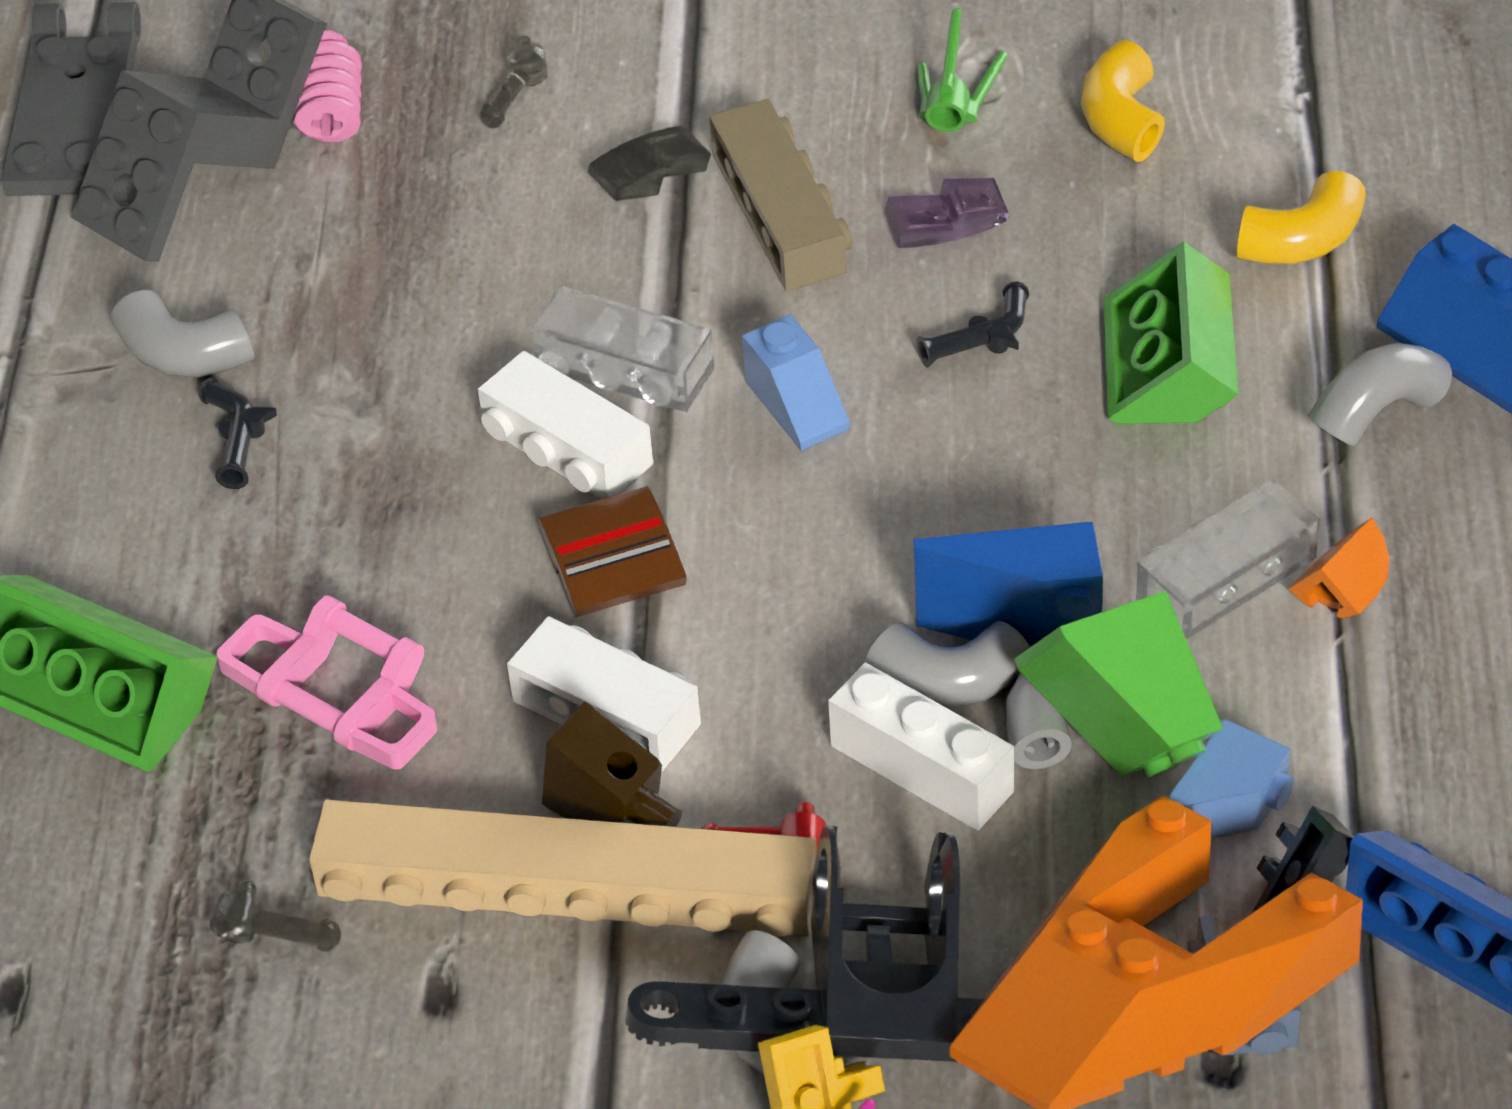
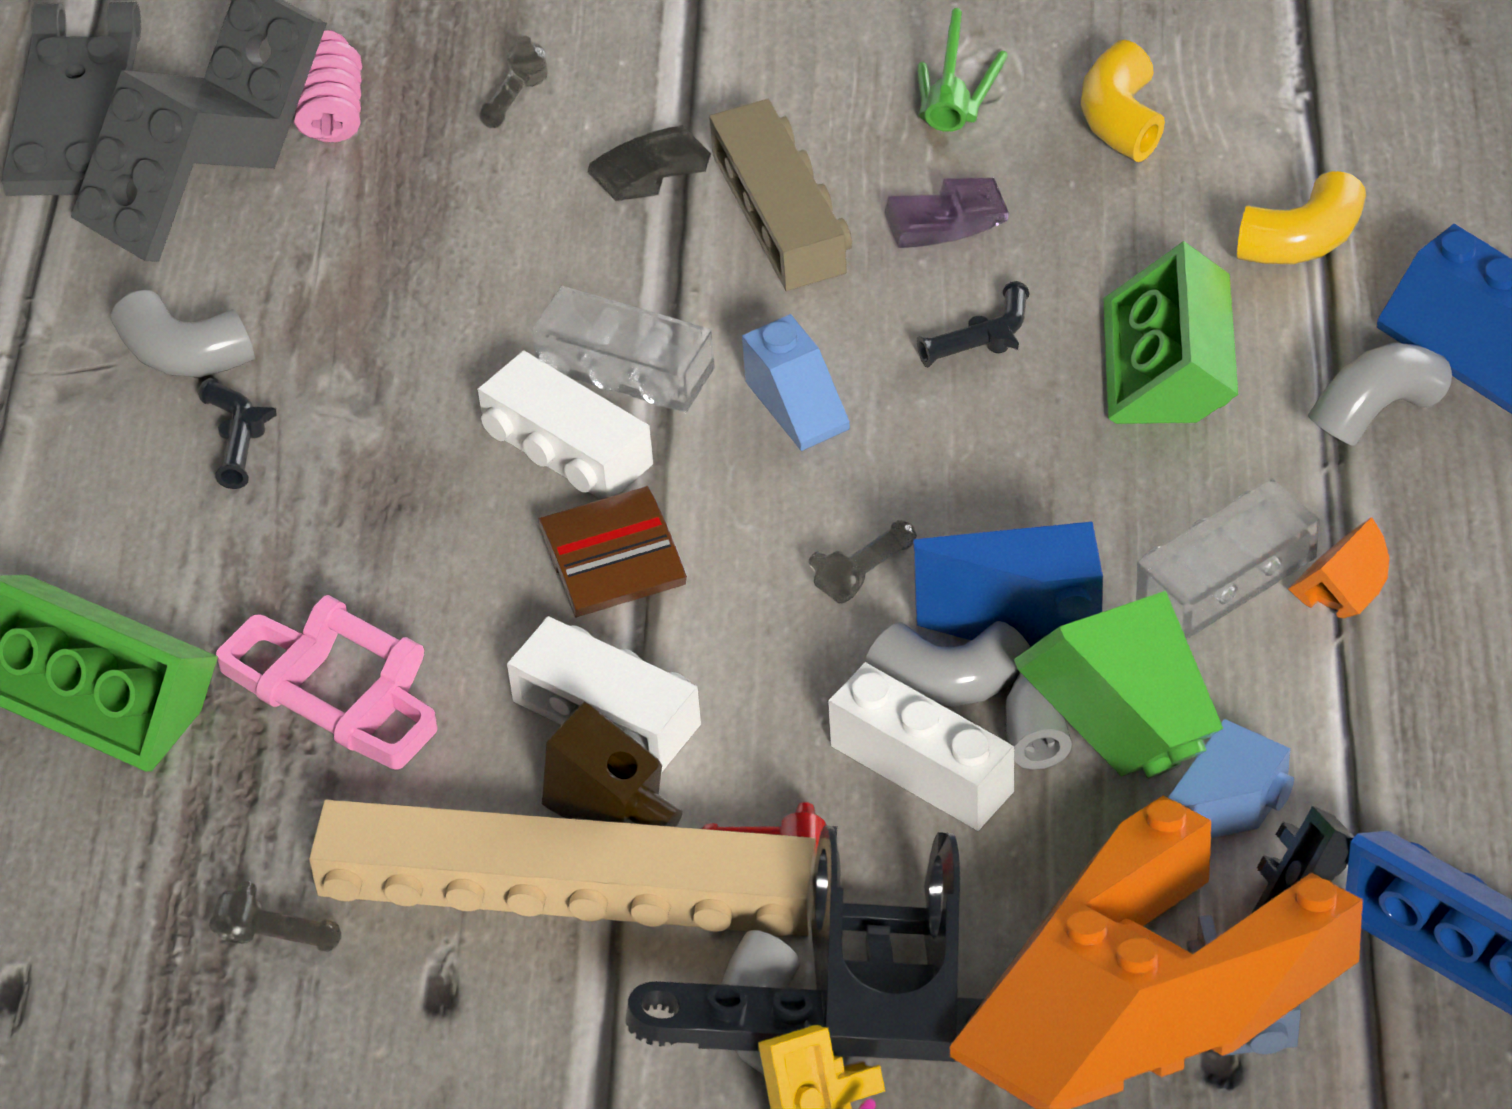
(844, 575): none -> clear smoke piece

